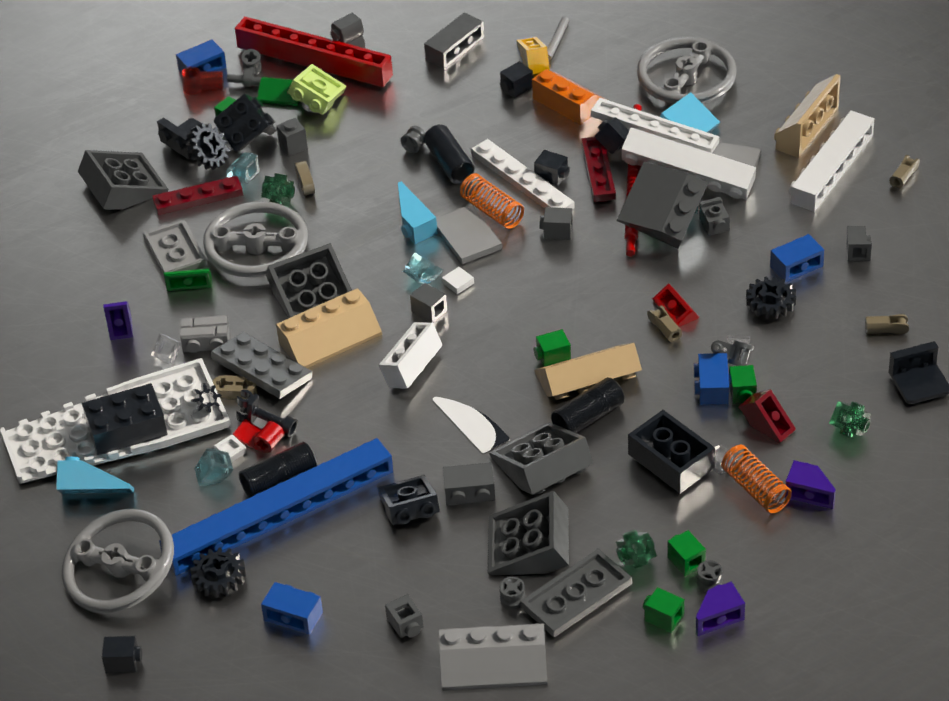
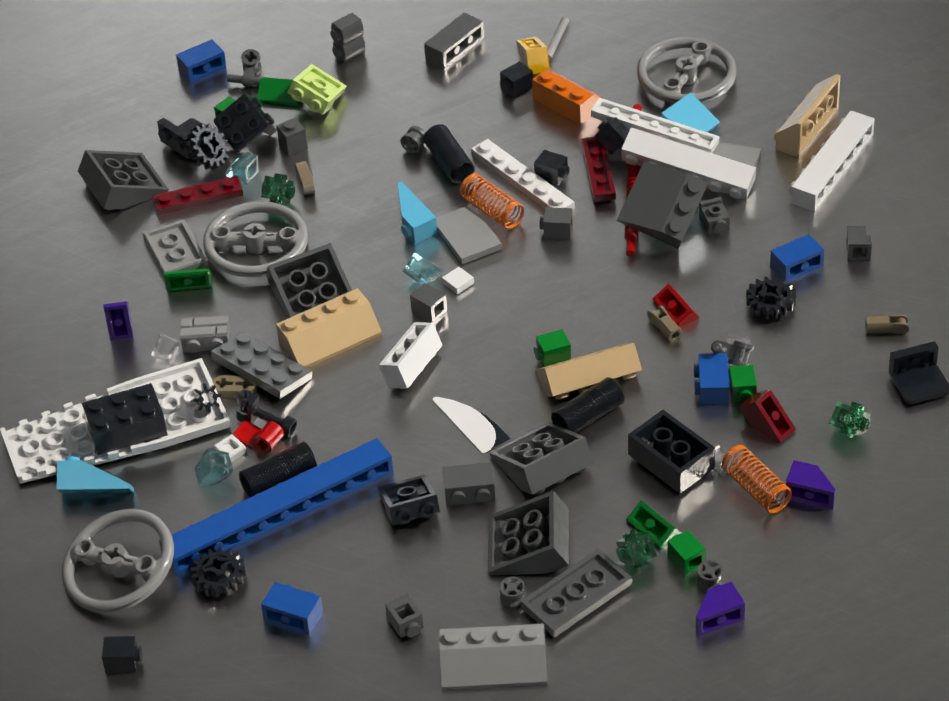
(195, 81): clear red piece -> none
(310, 49): red brick -> none
(649, 521): none -> green slope
(663, 609): green brick -> none
(904, 171): dark tan bar -> none

